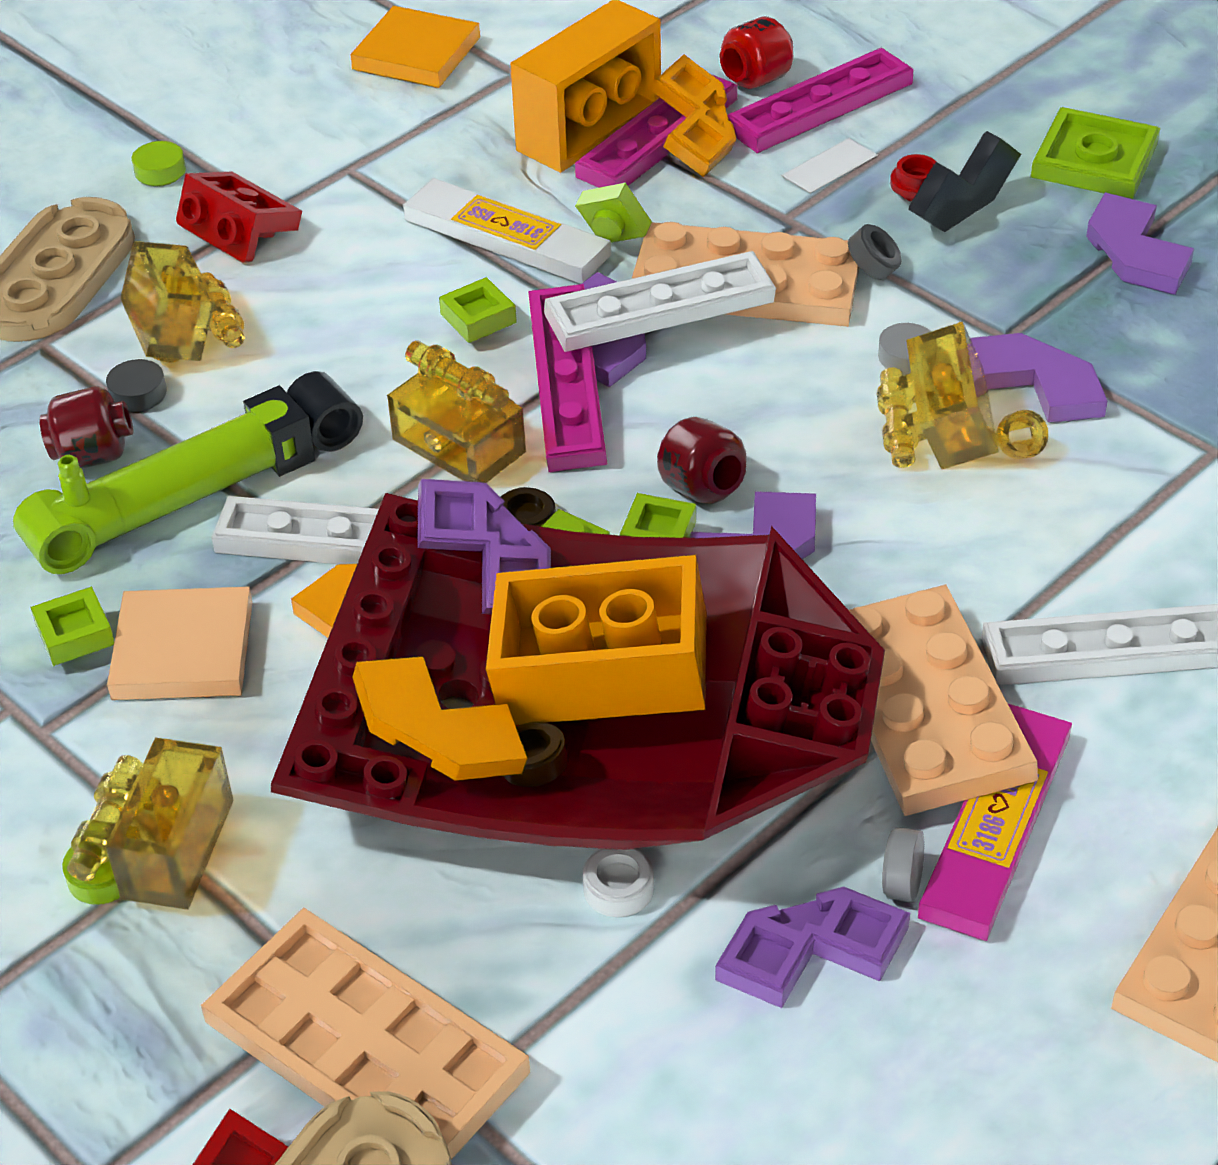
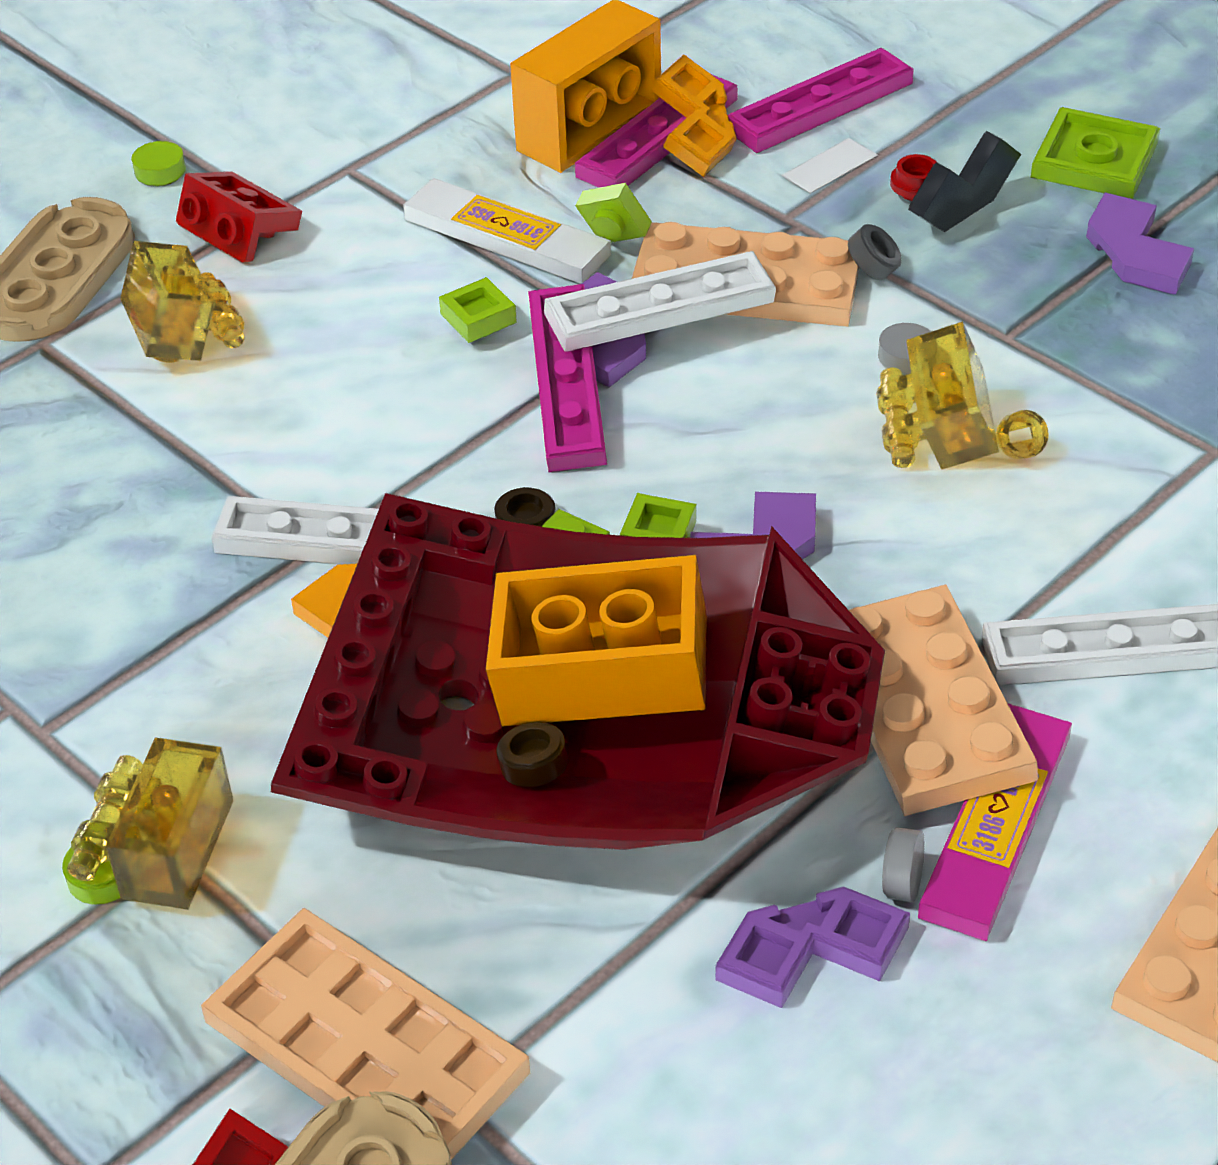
(72, 626): lime plate -> none
(86, 426): dark red head -> none
(137, 383): dark grey tile -> none
(180, 643): light nougat tile -> none
(271, 434): lime piece -> none
(415, 46): light orange tile -> none
(456, 416): clear yellow brick -> none
(460, 741): light orange tile -> none
(474, 519): medium lavender tile -> none
(618, 882): white tile -> none
(702, 460): dark red head -> none
(756, 52): red head -> none
(1062, 382): medium lavender tile -> none

